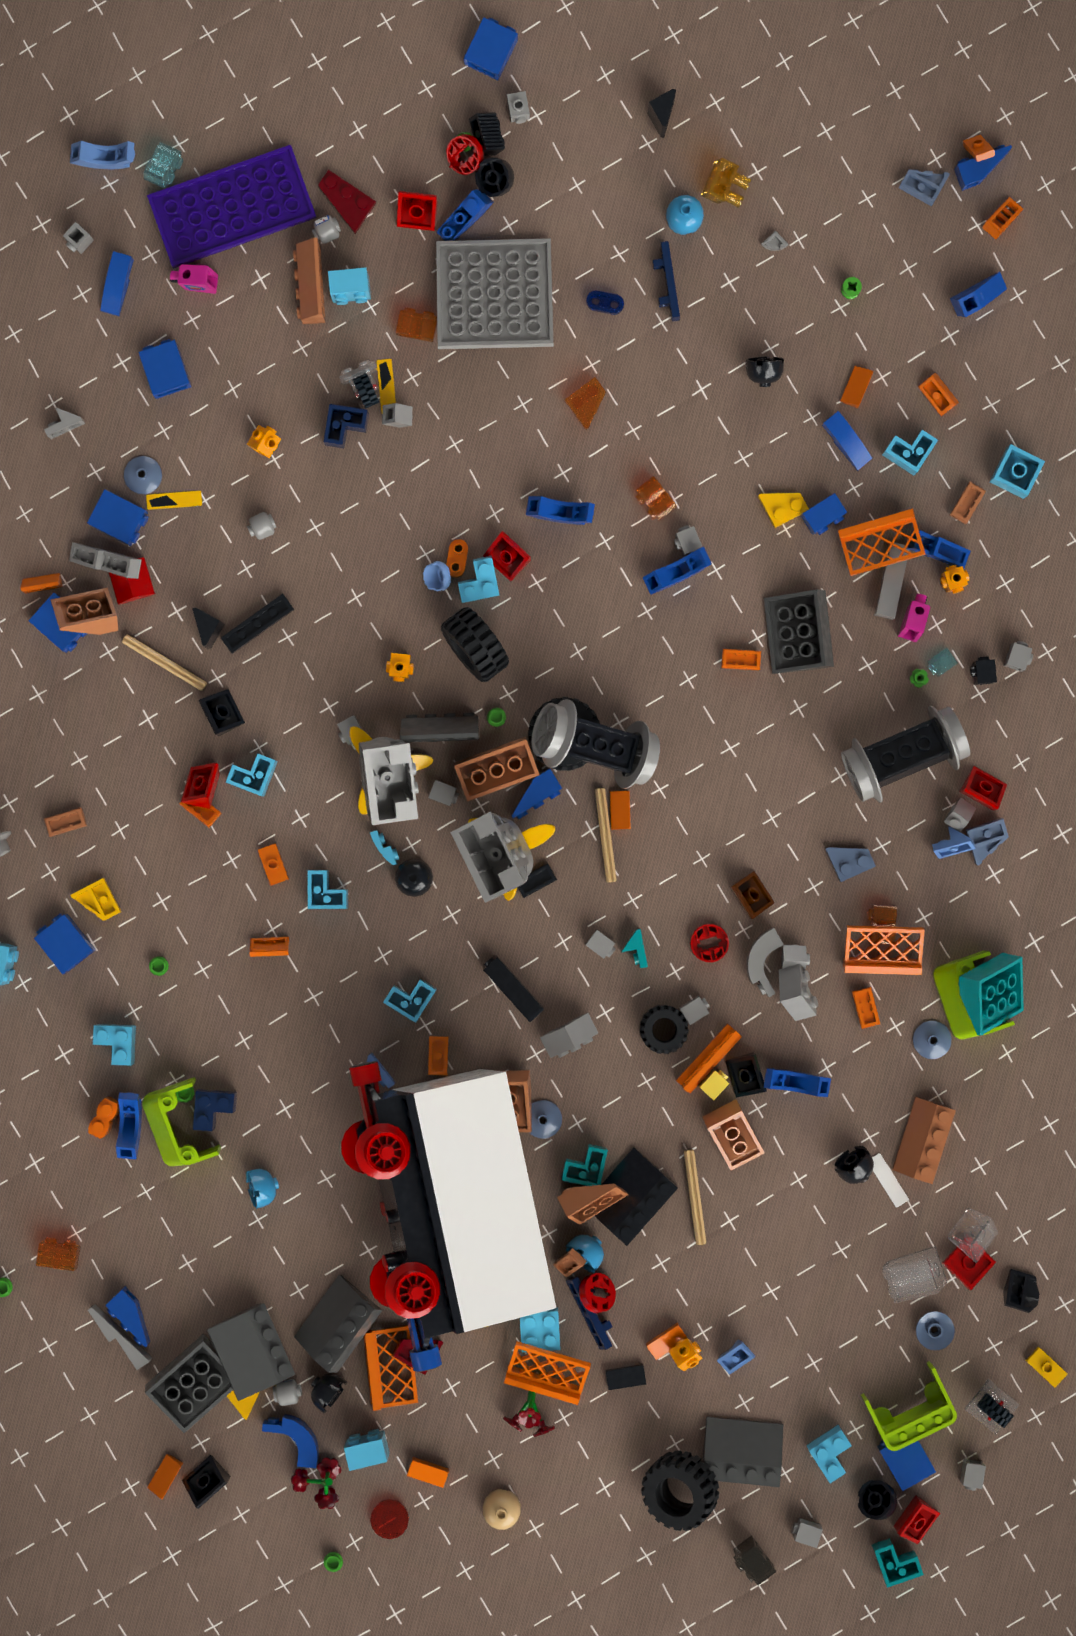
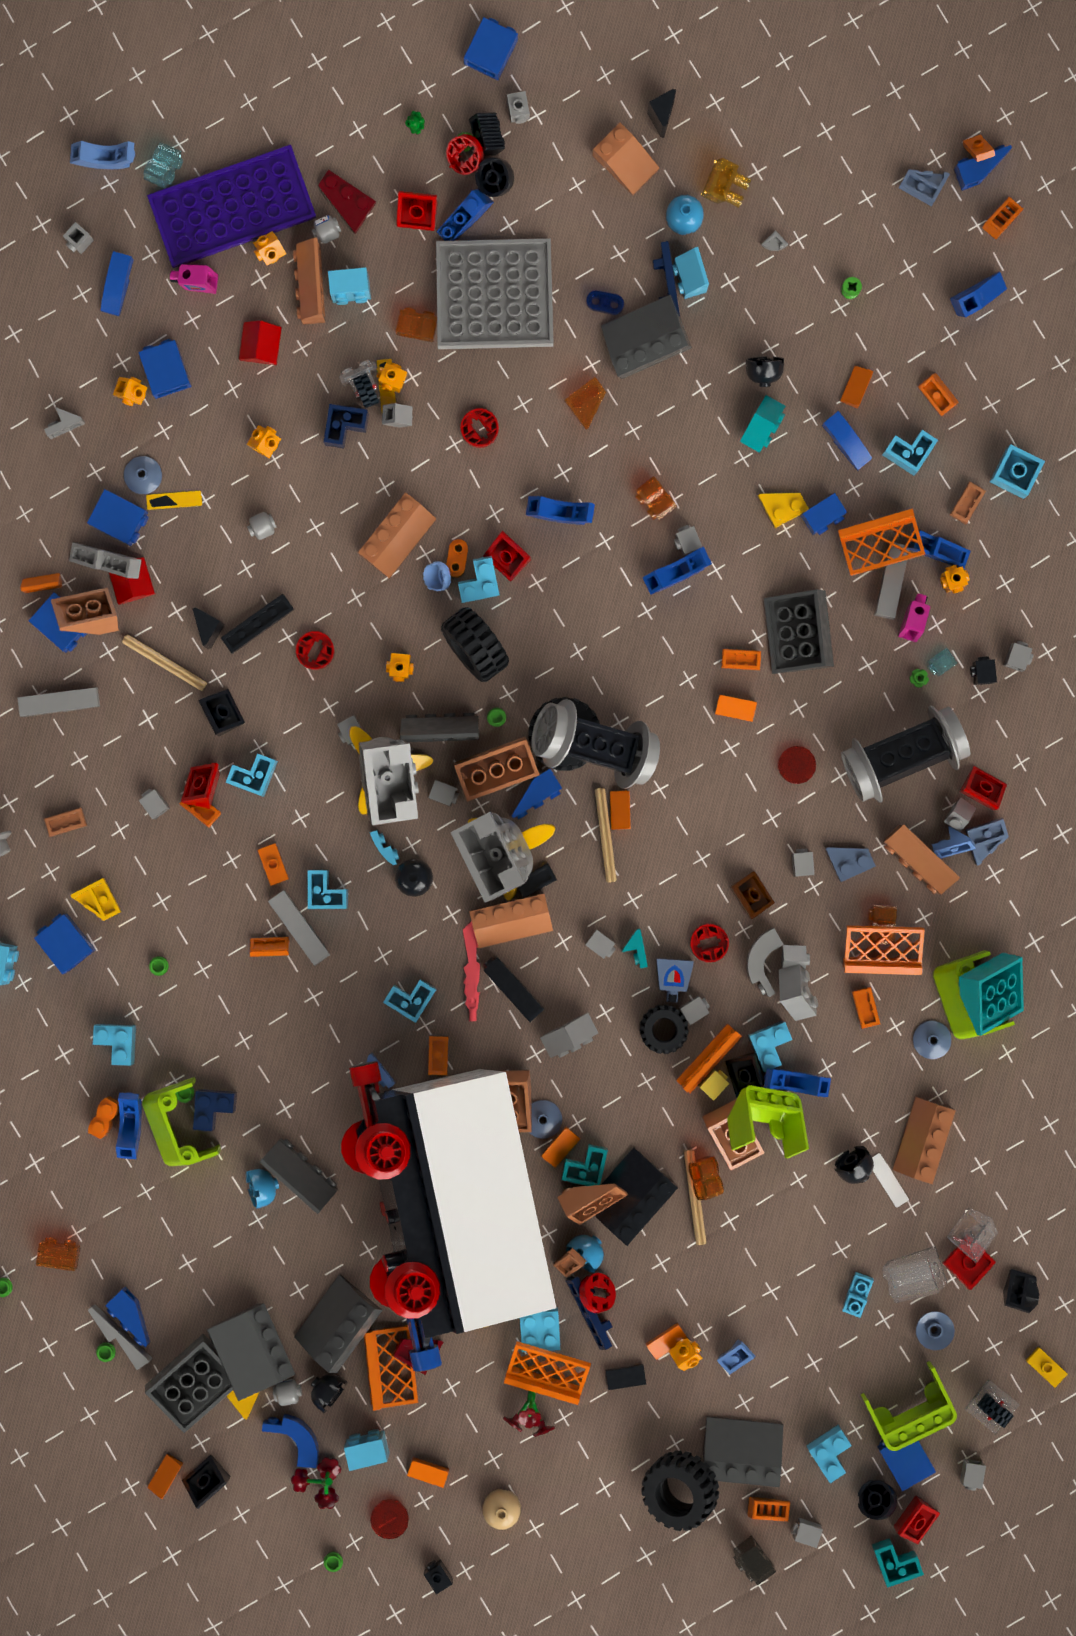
(58, 702): none -> light grey slope
(106, 1352): none -> bright green plate
(130, 391): none -> light orange brick
(154, 803): none -> light grey brick
(260, 342): none -> red slope
(268, 248): none -> light orange brick
(299, 927): none -> light grey slope
(299, 1175): none -> dark grey slope
(307, 646): none -> red piece
(395, 383): none -> light orange brick
(397, 535): none -> nougat slope
(415, 122): none -> green plant
(438, 1576): none -> black brick
(472, 972): none -> coral sword
(486, 422): none -> red piece
(511, 920): none -> nougat slope
(560, 1147): none -> orange slope
(625, 159): none -> nougat slope
(645, 337): none -> dark grey slope
(673, 976): none -> sand blue torso
(690, 273): none -> medium azure slope
(706, 1178): none -> clear orange brick
(735, 708): none -> orange slope
(756, 1501): none -> orange slope
(764, 421): none -> teal brick
(766, 1040): none -> medium azure brick
(778, 1108): none -> lime windscreen
(796, 765): none -> clear red tile
(803, 863): none -> light grey brick
(857, 1294): none -> medium azure slope
(920, 859): none -> nougat slope

